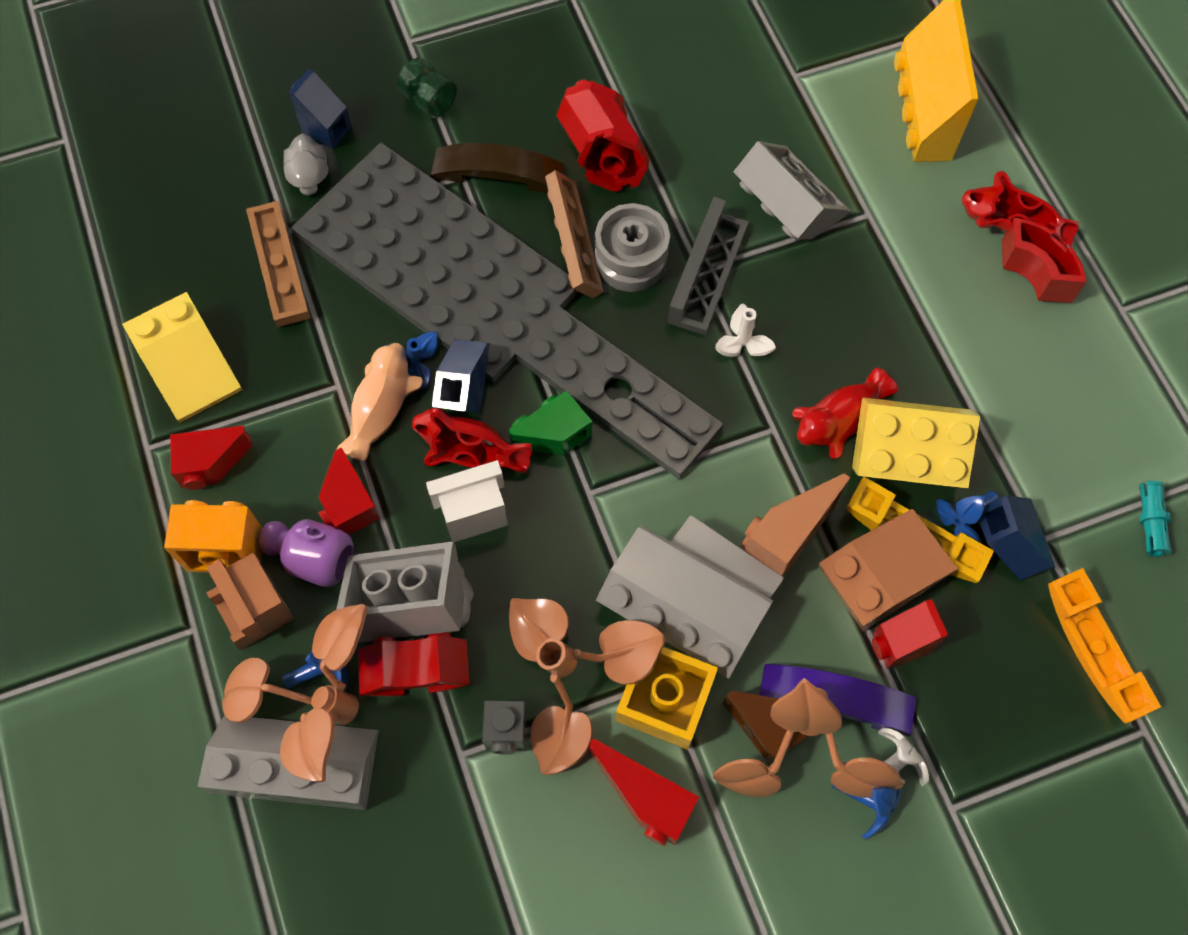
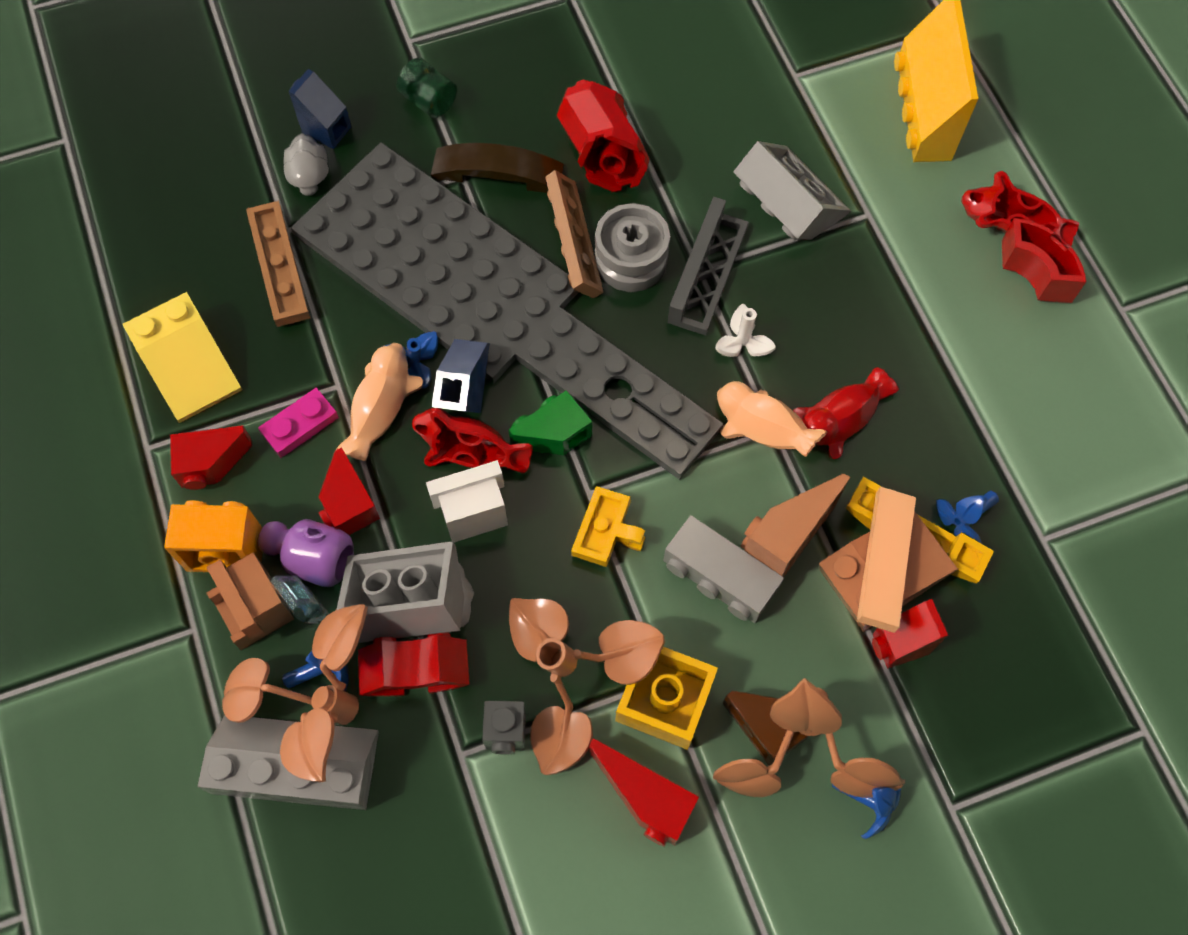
(298, 422): none -> dark pink plate
(299, 599): none -> clear light blue slope
(605, 526): none -> yellow plate
(685, 599): light grey slope -> none
(764, 419): none -> light nougat animal
(852, 696): dark purple slope -> none
(886, 560): none -> light nougat tile
(905, 755): white plant -> none
(915, 442): light yellow brick -> none
(1017, 536): dark blue slope -> none
(1097, 649): light orange slope -> none
(1155, 518): teal pin -> none

